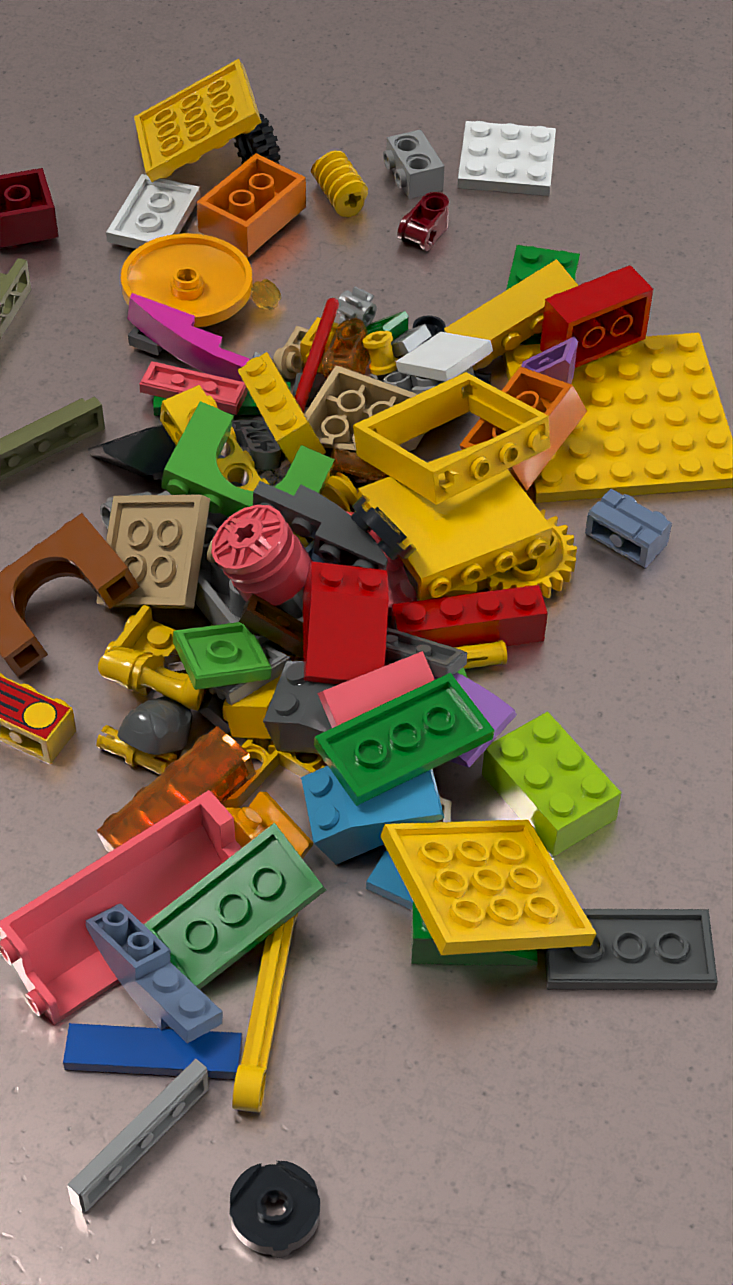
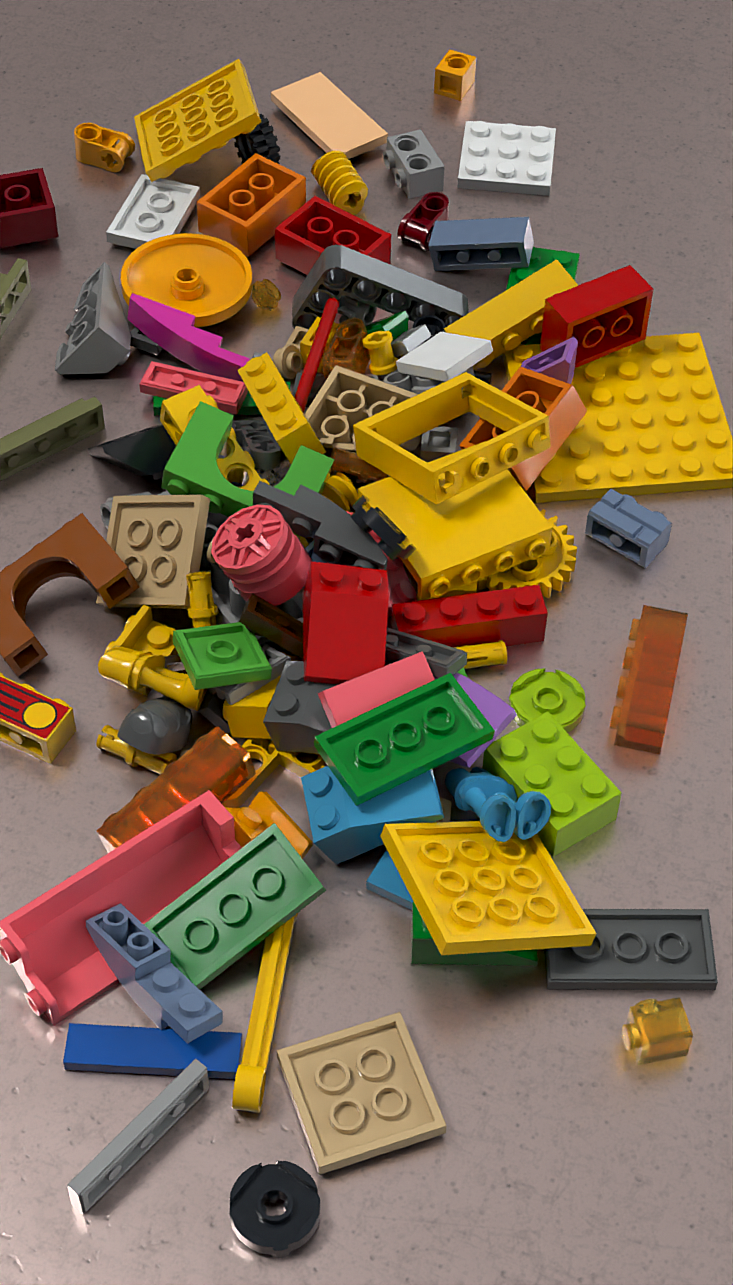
(98, 330): none -> light grey wedge
(99, 146): none -> light orange piece
(201, 599): none -> yellow pin
(320, 225): none -> red brick
(329, 116): none -> light nougat tile
(360, 1092): none -> tan plate
(376, 283): none -> dark grey beam
(438, 443): none -> light grey tile
(455, 75): none -> light orange brick
(481, 244): none -> sand blue brick
(496, 803): none -> dark azure piece
(551, 692): none -> lime tile
(650, 680): none -> clear orange brick
(657, 1030): none -> clear yellow brick

